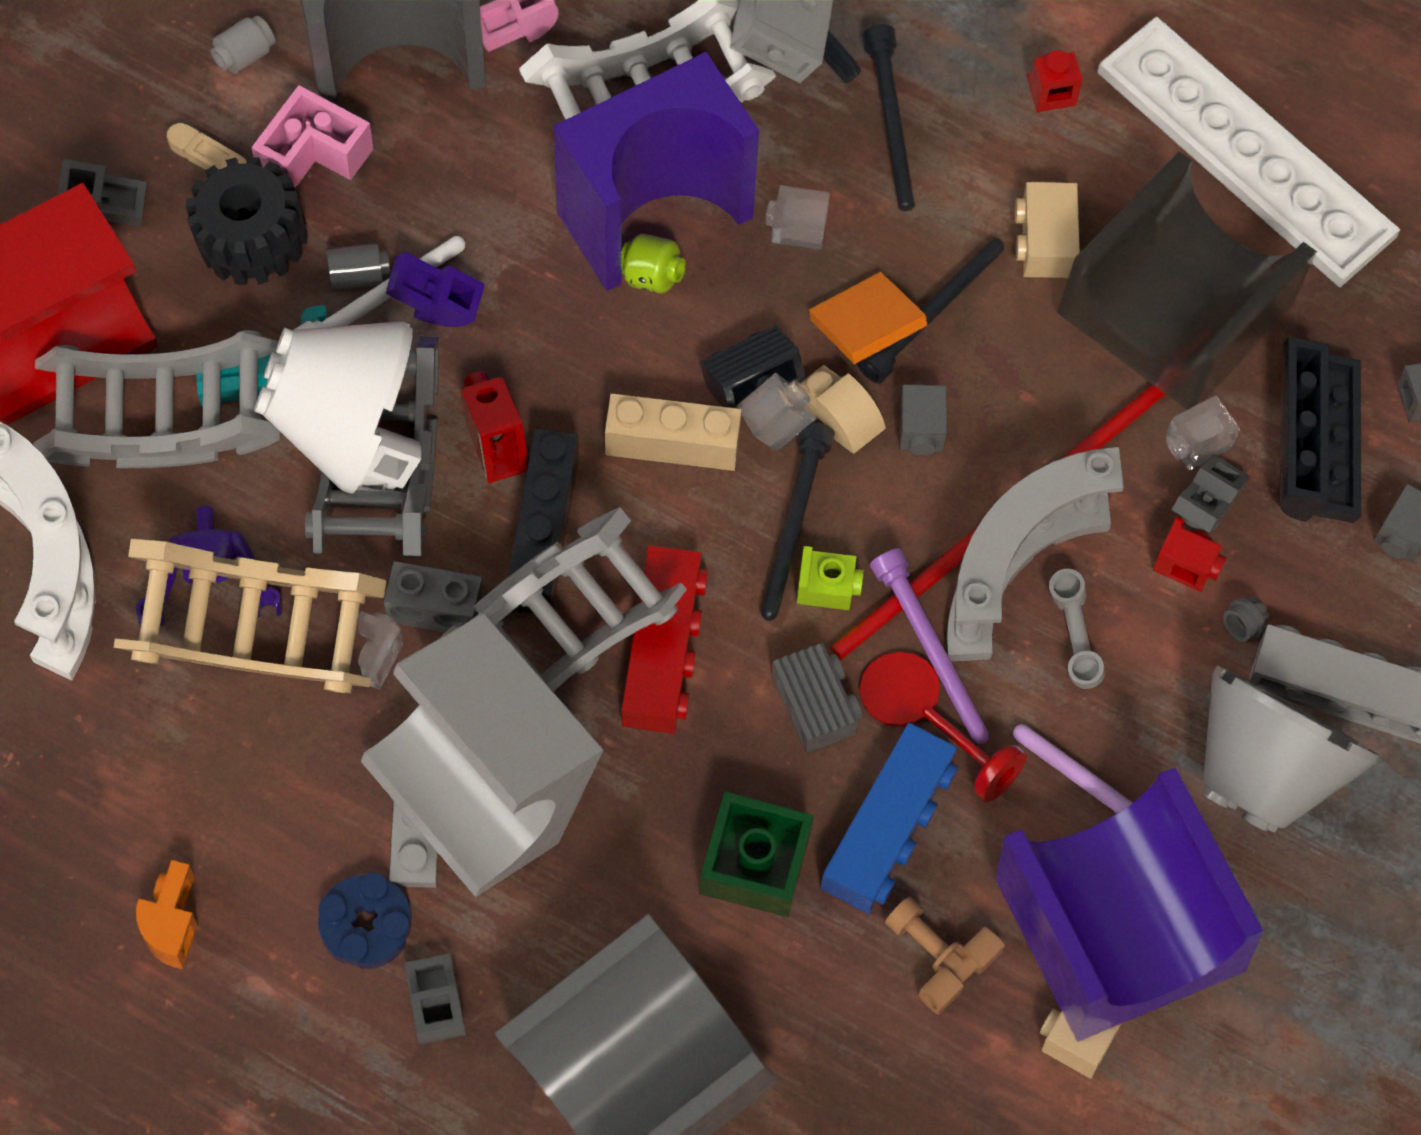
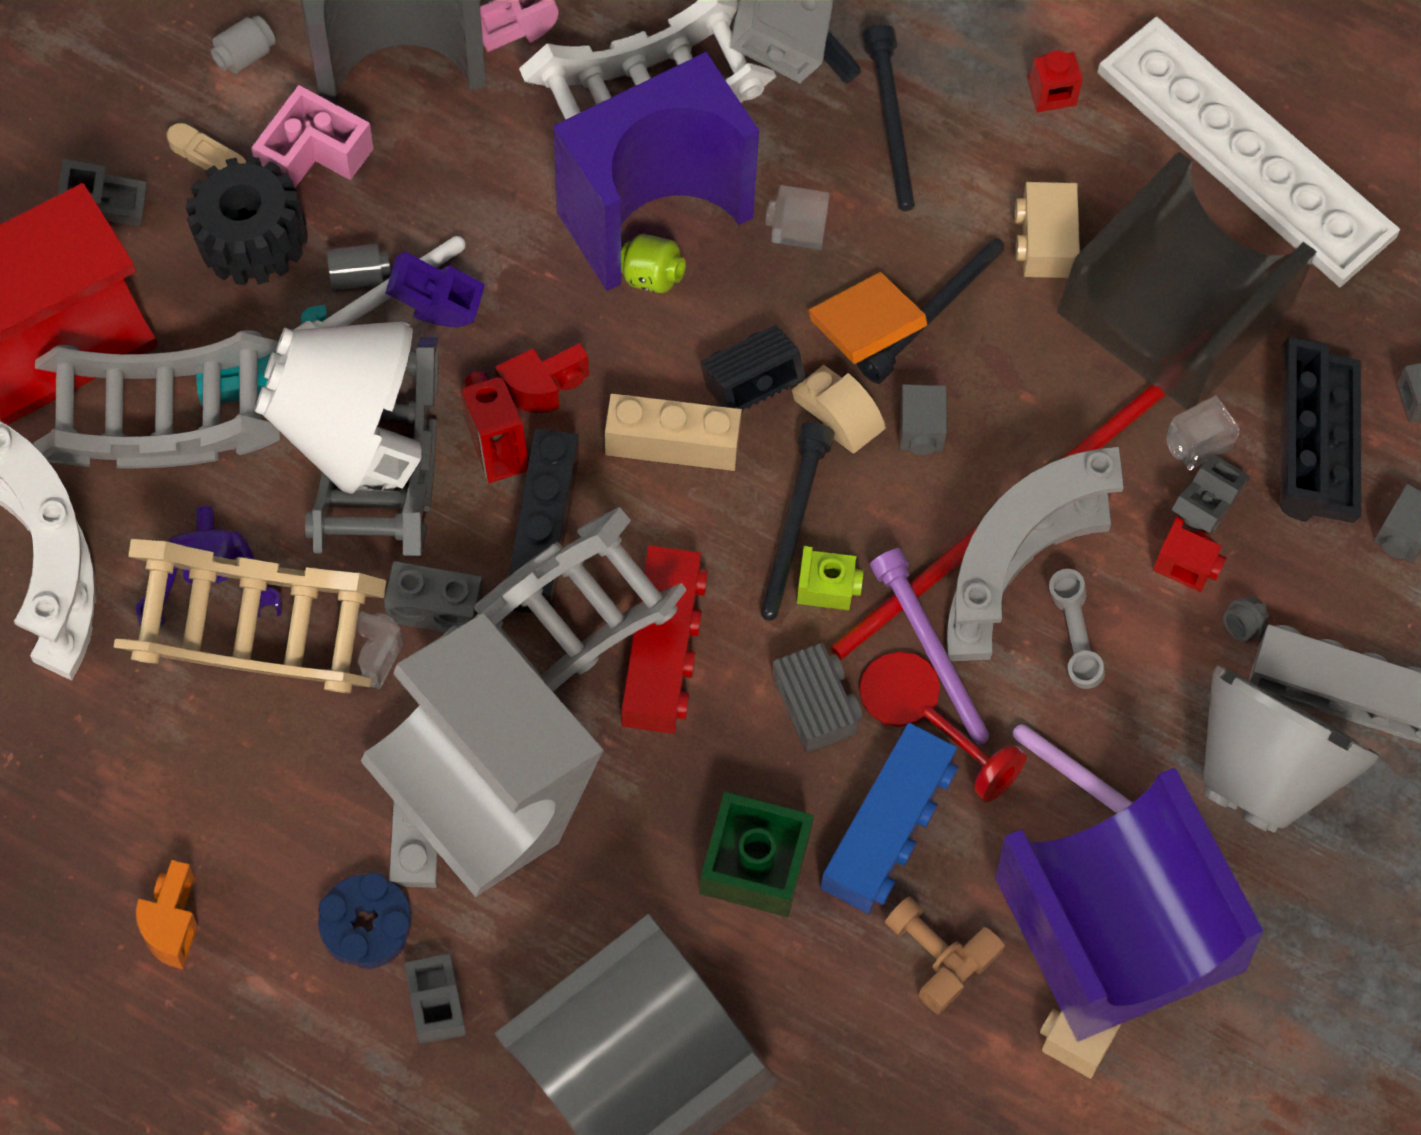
(536, 382): none -> red brick
(777, 411): clear brick -> none

